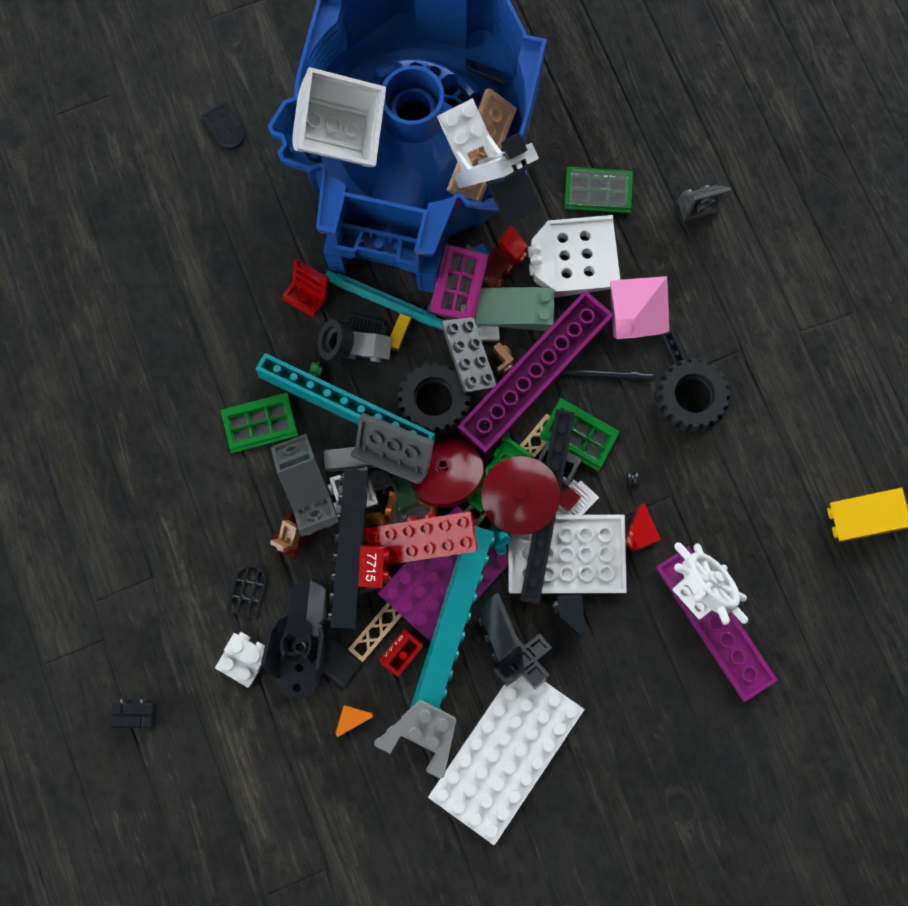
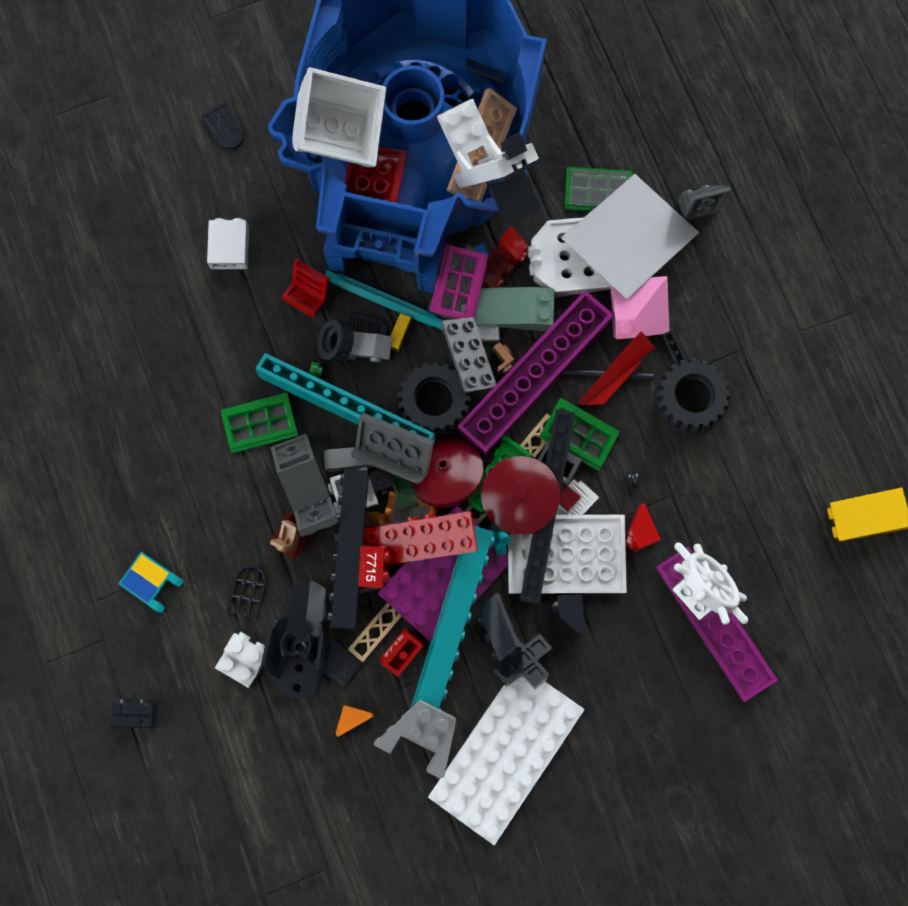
(146, 580): none -> flag
(228, 244): none -> white brick
(381, 181): none -> red slope
(618, 371): none -> red wedge
(630, 236): none -> sticker

